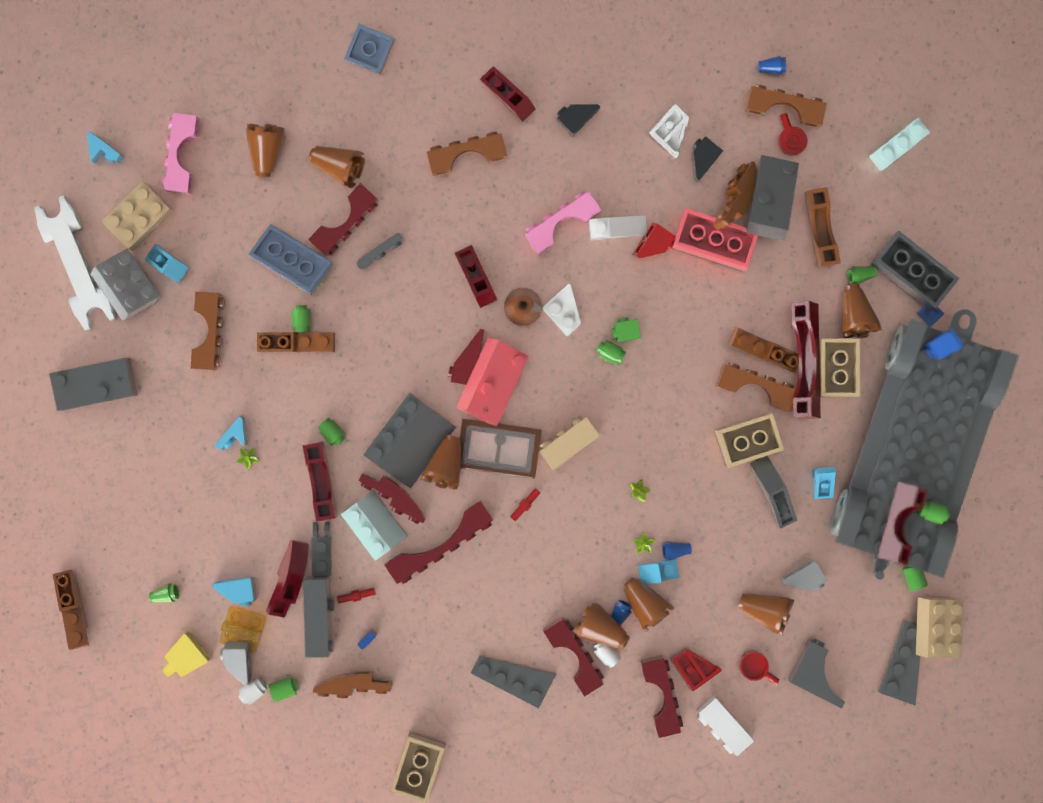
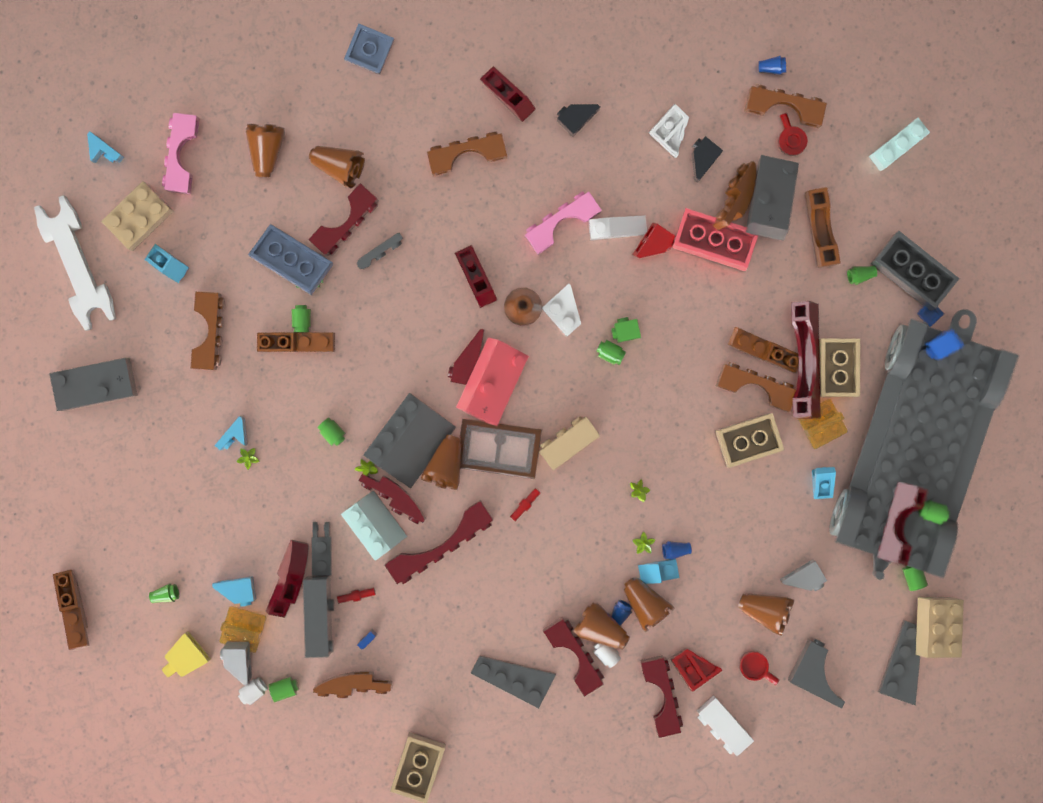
(125, 284): light grey brick -> none
(320, 480): dark red arch -> none
(367, 468): none -> lime plant
(774, 491): dark grey arch -> none
(826, 428): none -> clear yellow bracket
(858, 314): dark orange cone -> none

